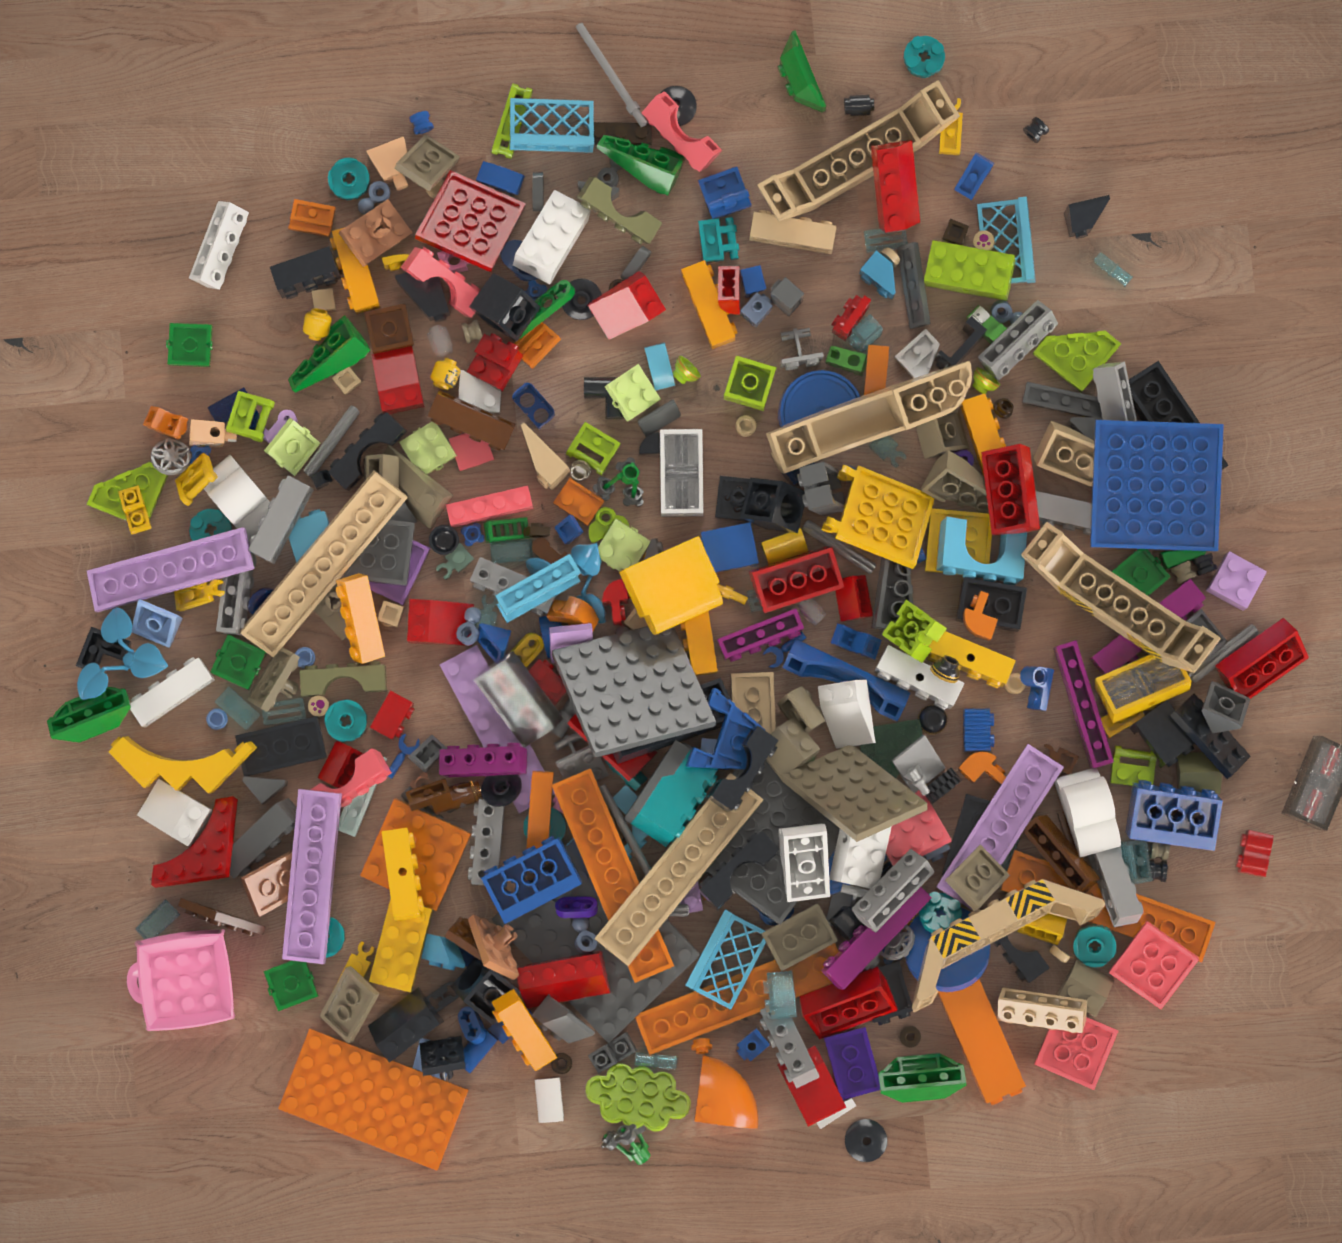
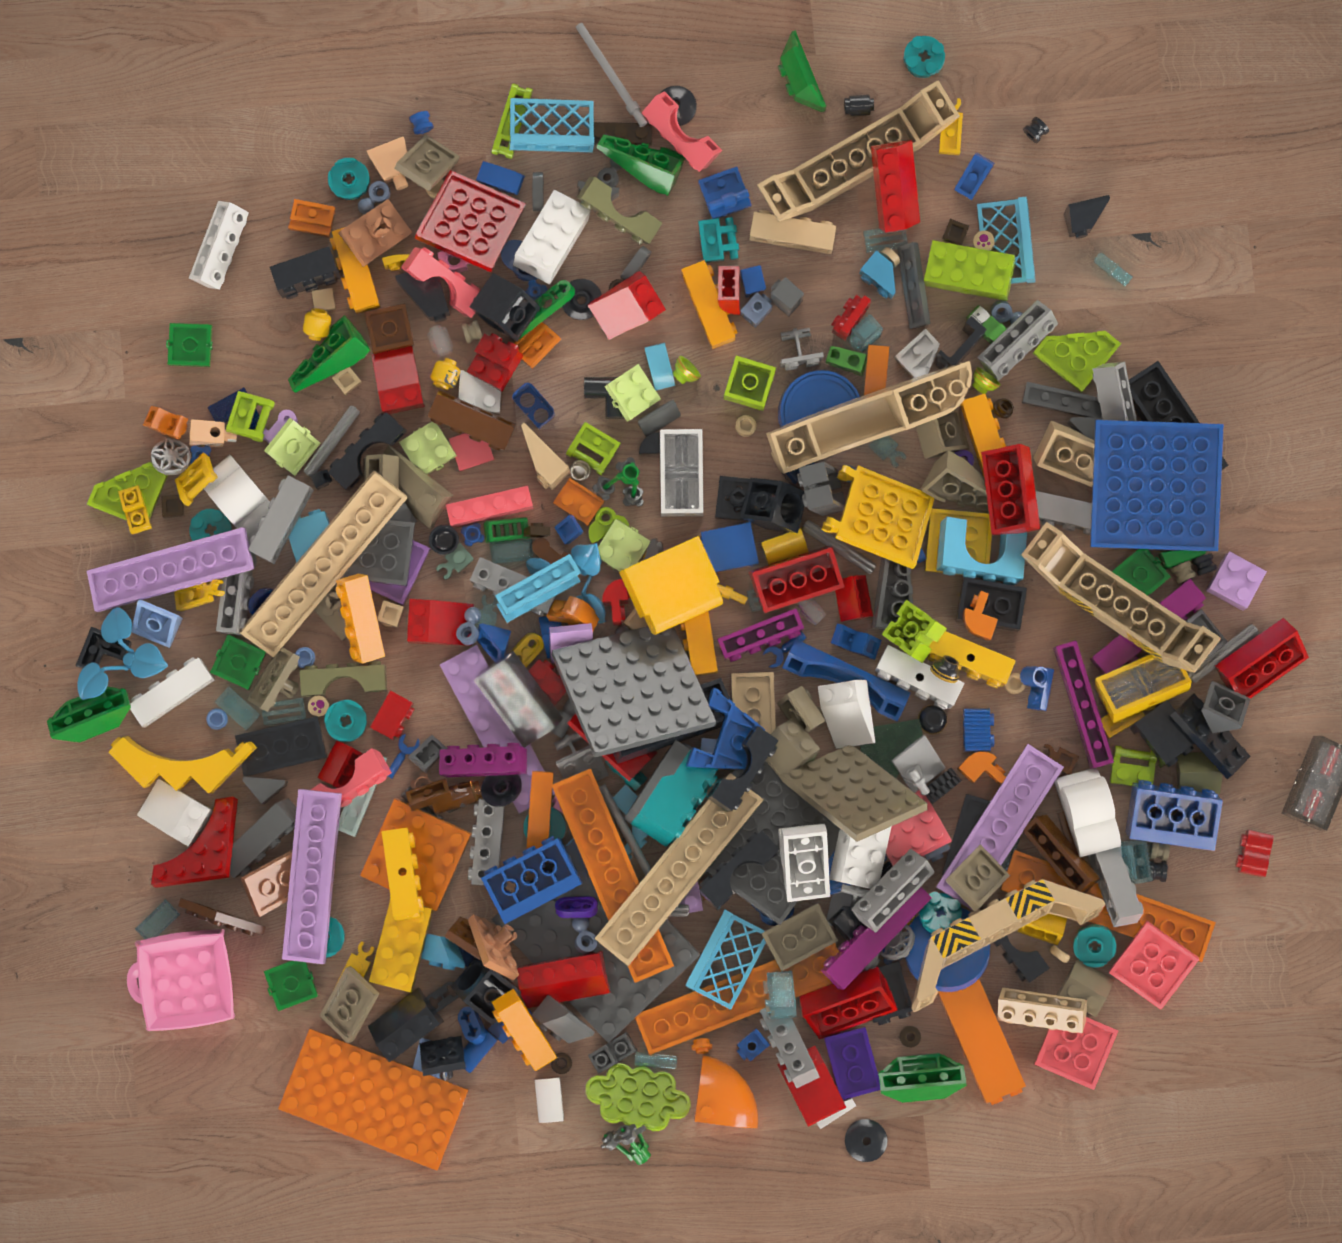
(172, 506): none -> dark brown plate

